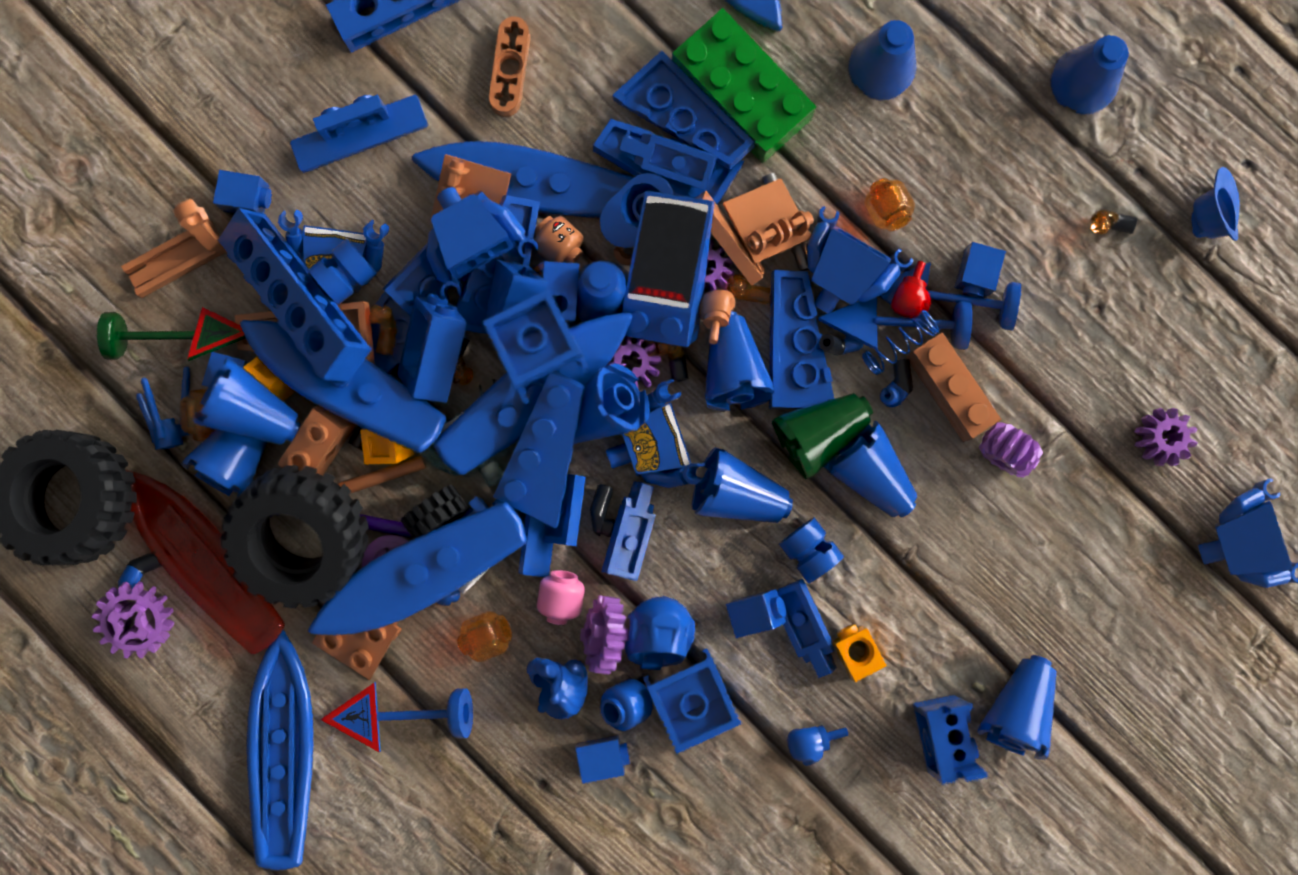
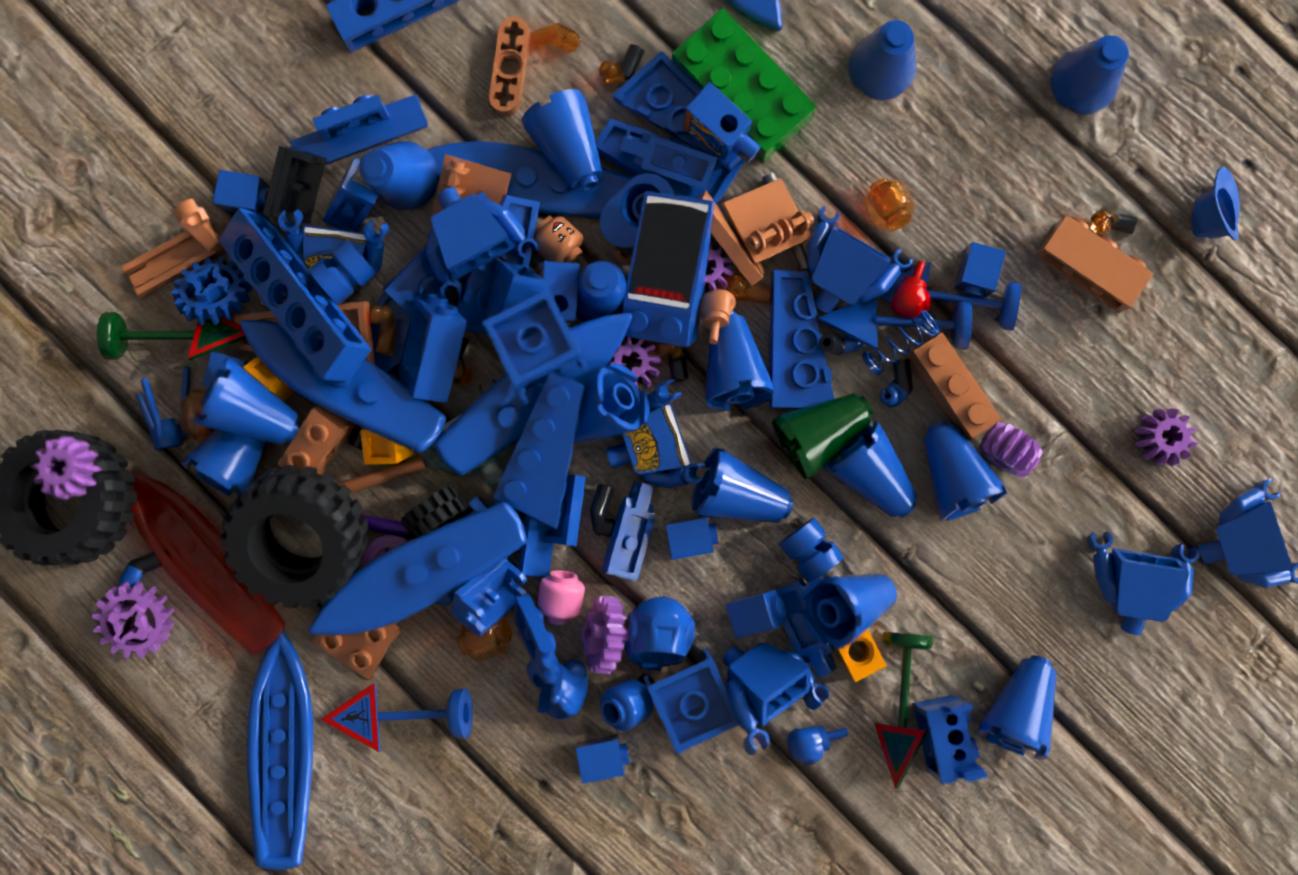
(66, 467): none -> medium lavender gear
(211, 291): none -> blue gear
(294, 183): none -> black hinge
(350, 202): none -> blue panel
(400, 174): none -> blue cone
(488, 597): none -> blue hinge
(536, 639): none -> blue hinge
(558, 35): none -> clear orange arm
(566, 137): none -> blue cone
(624, 70): none -> arm
(691, 538): none -> blue brick
(711, 116): none -> blue torso
(765, 685): none -> blue torso
(846, 606): none -> blue cone
(899, 742): none -> dark green piece
(959, 473): none -> blue cone
(1094, 263): none -> nougat brick
(1142, 583): none -> blue torso

